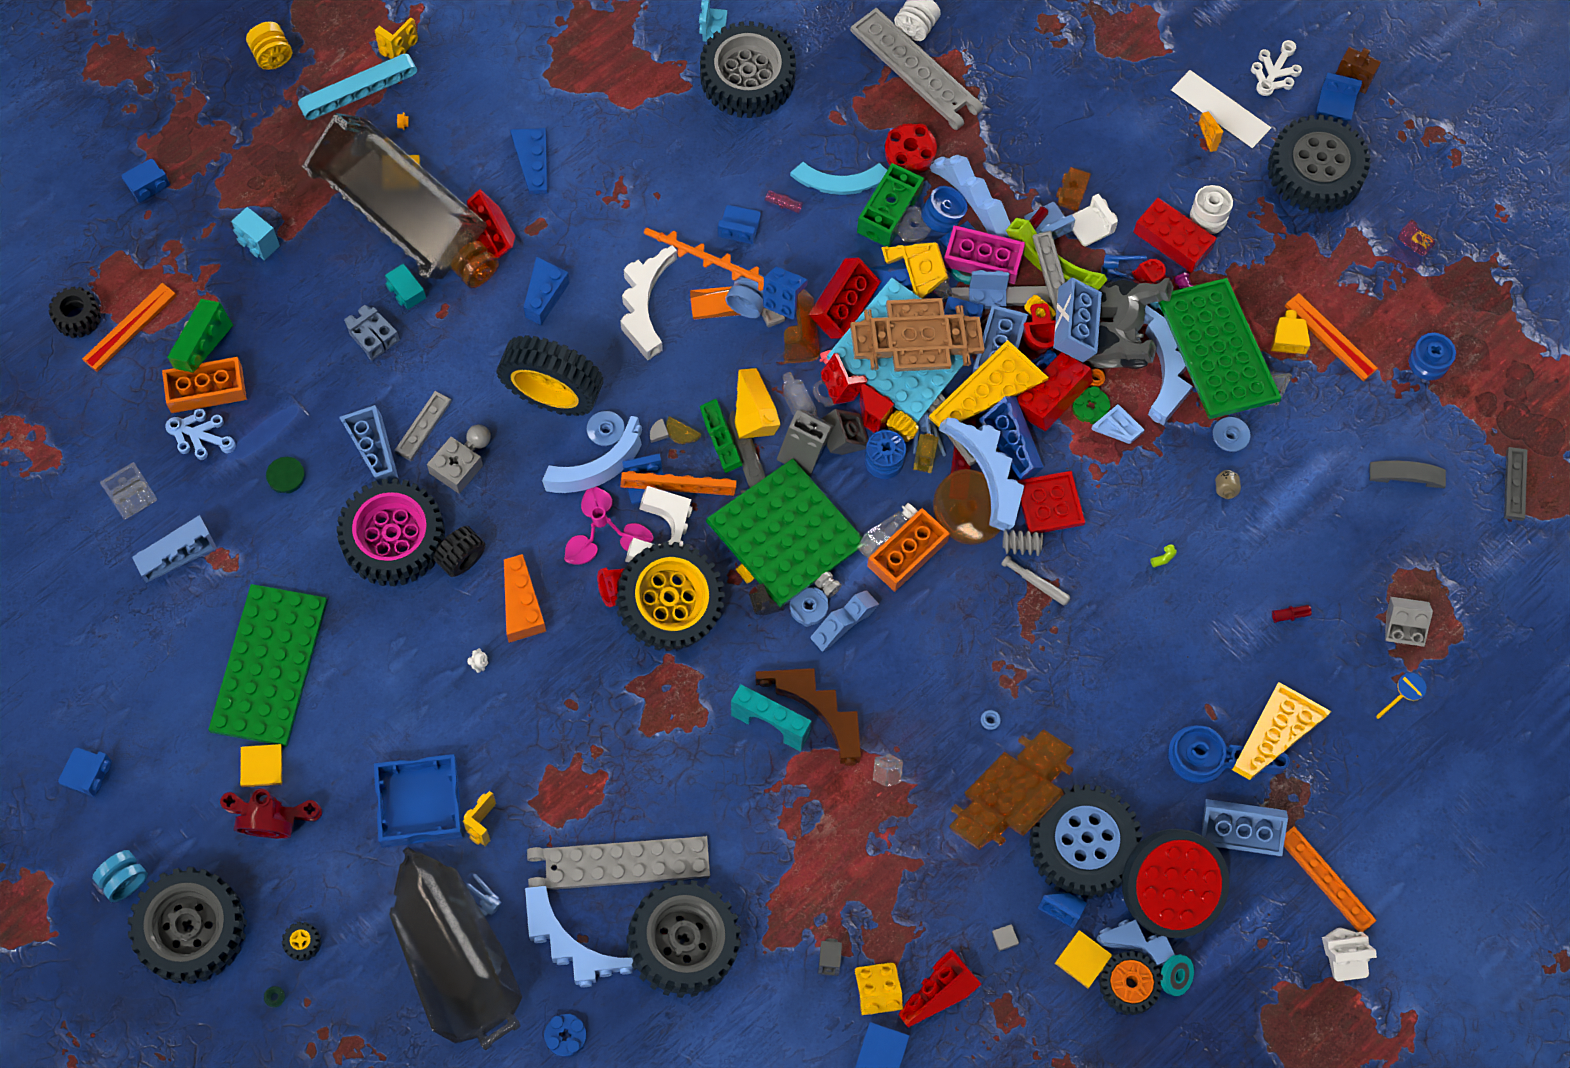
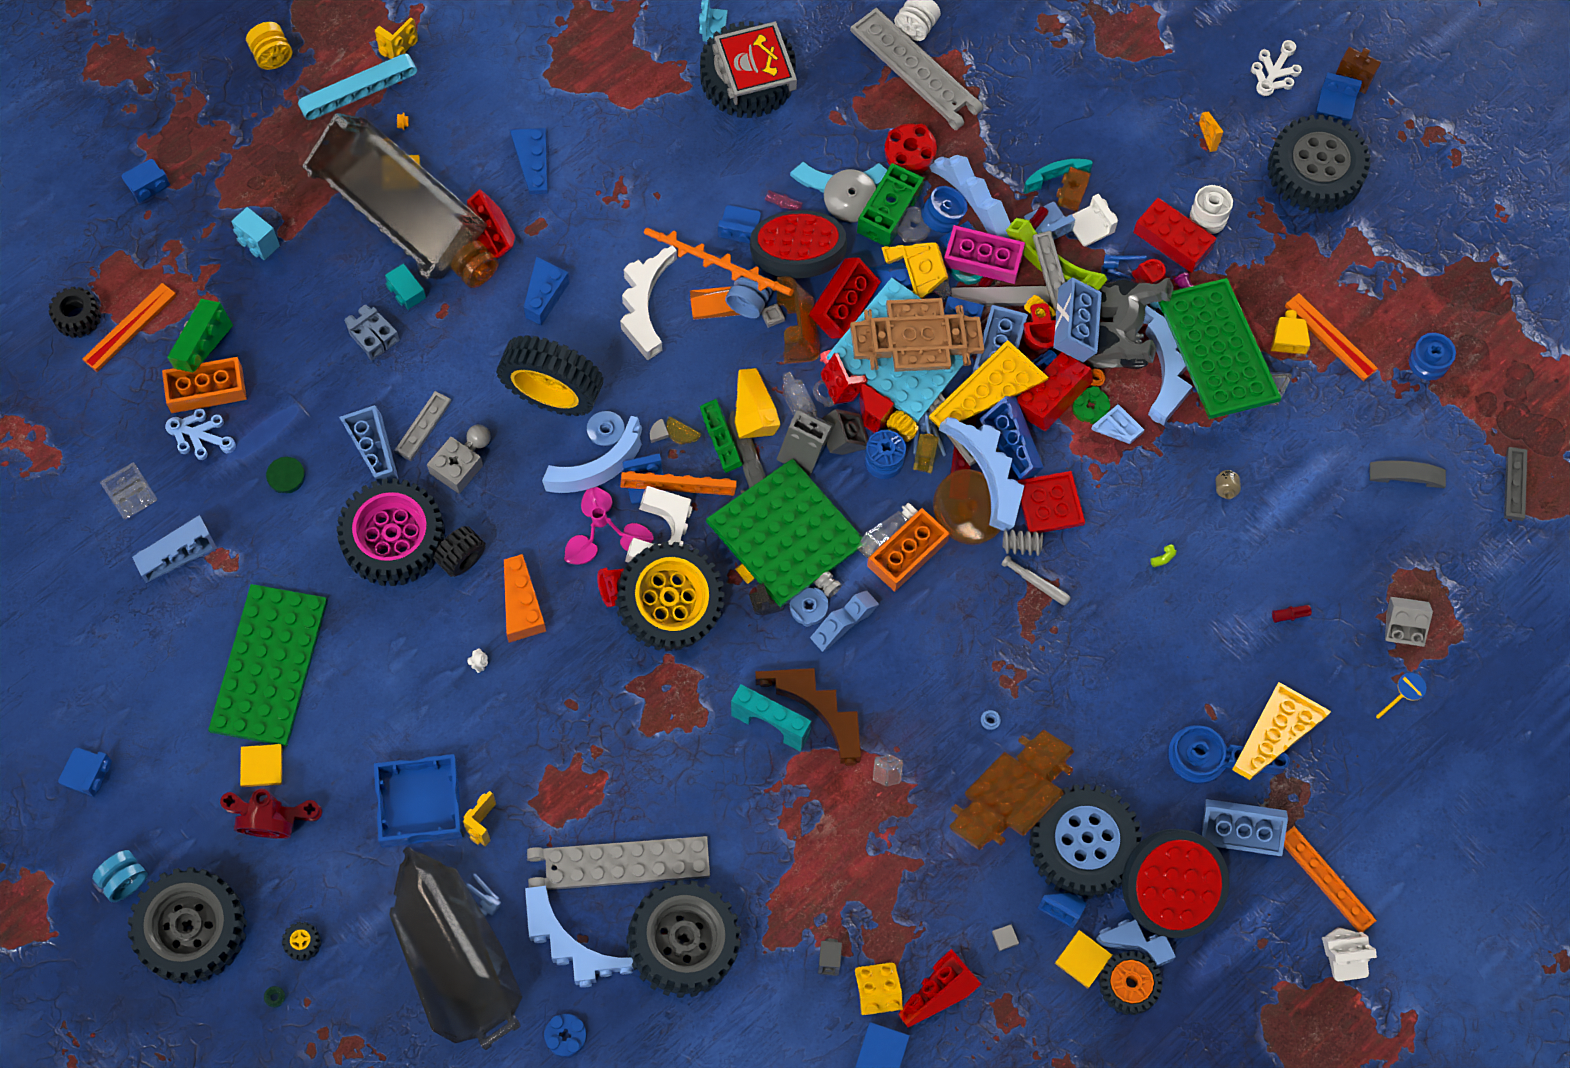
(753, 60): none -> panel
(781, 291): blue bracket -> none
(798, 244): none -> wheel
(840, 202): none -> light grey dish
(988, 288): medium blue bracket -> none
(1054, 170): none -> teal slope
(1185, 969): teal tile -> none
(1222, 108): white sticker -> none
(1235, 428): medium blue dish -> none
(1416, 238): clear pink leg -> none

